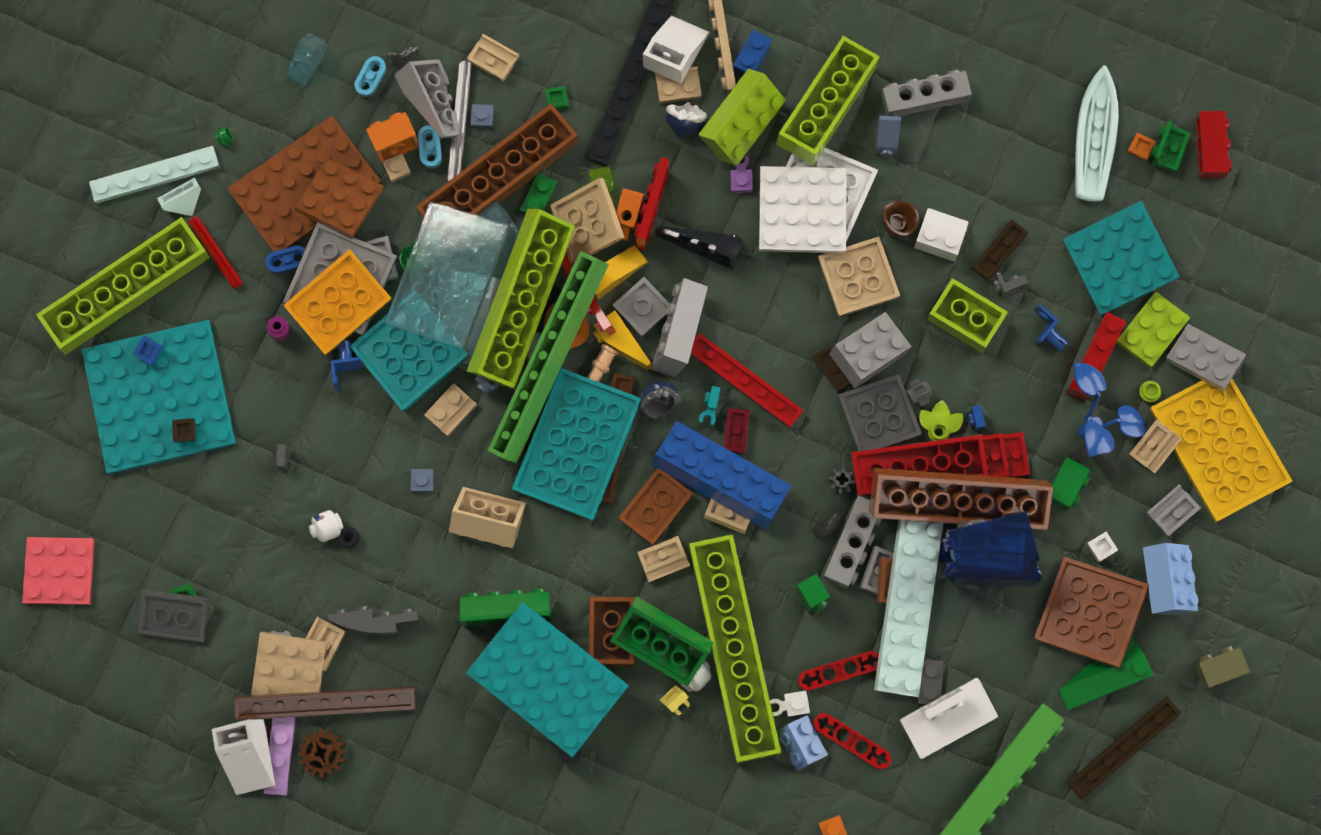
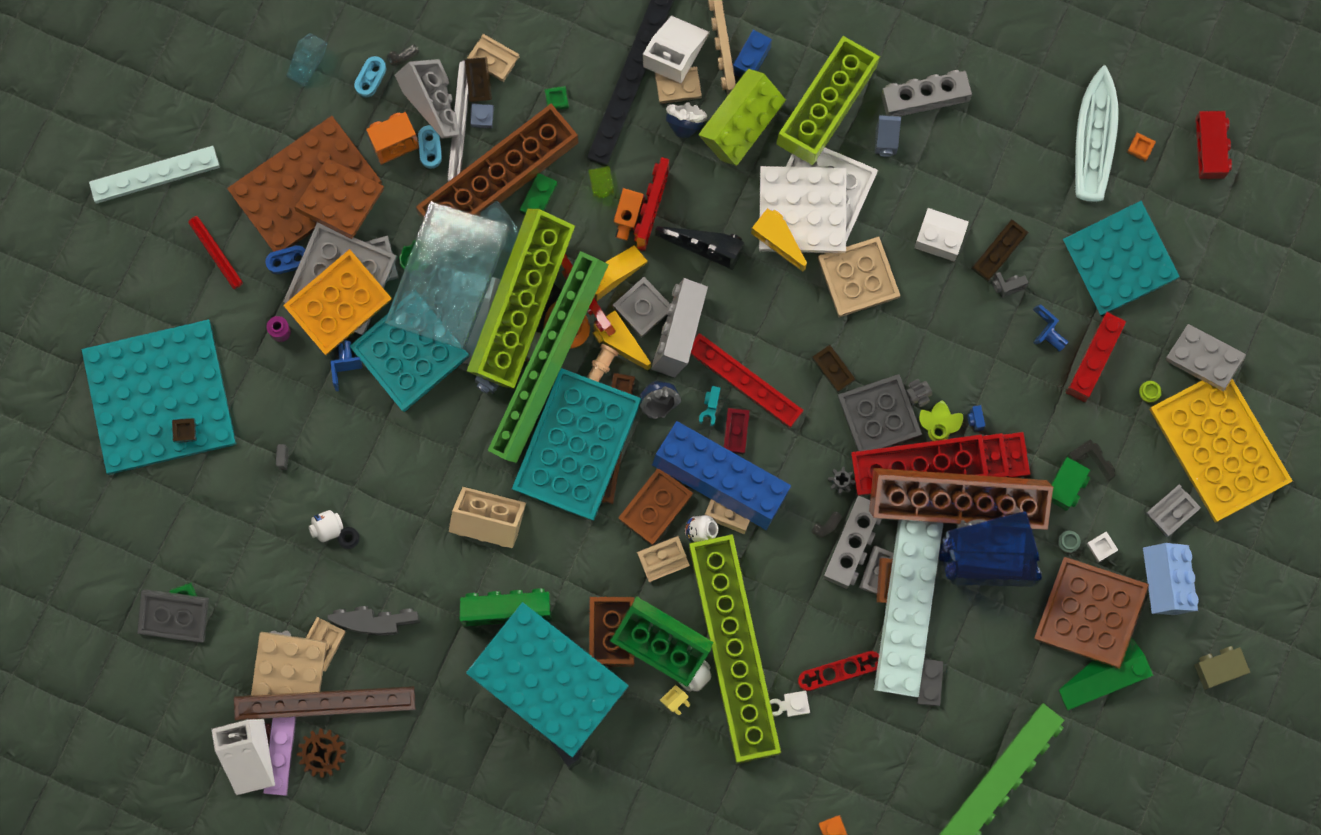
(58, 571): coral plate -> none
(122, 286): lime brick -> none
(148, 350): blue plate -> none
(181, 199): light aqua slope -> none
(223, 136): green plate -> none
(396, 167): tan plate -> none
(422, 480): sand blue plate -> none
(450, 410): tan plate -> none
(478, 79): none -> dark brown plate
(593, 218): tan plate -> none
(701, 528): none -> white head
(741, 178): medium lavender plate -> none
(776, 234): none -> yellow slope
(802, 743): medium blue bracket -> none
(812, 594): green brick -> none
(854, 737): red beam -> none
(870, 350): light grey brick -> none
(900, 218): reddish brown helmet -> none
(948, 718): white bracket -> none
(967, 315): lime brick -> none
(1069, 541): none -> sand green plate
(1096, 438): blue plant -> none
(1123, 748): dark brown tile -> none
(1153, 329): lime plate -> none
(1155, 446): tan plate -> none
(1170, 148): green bracket -> none

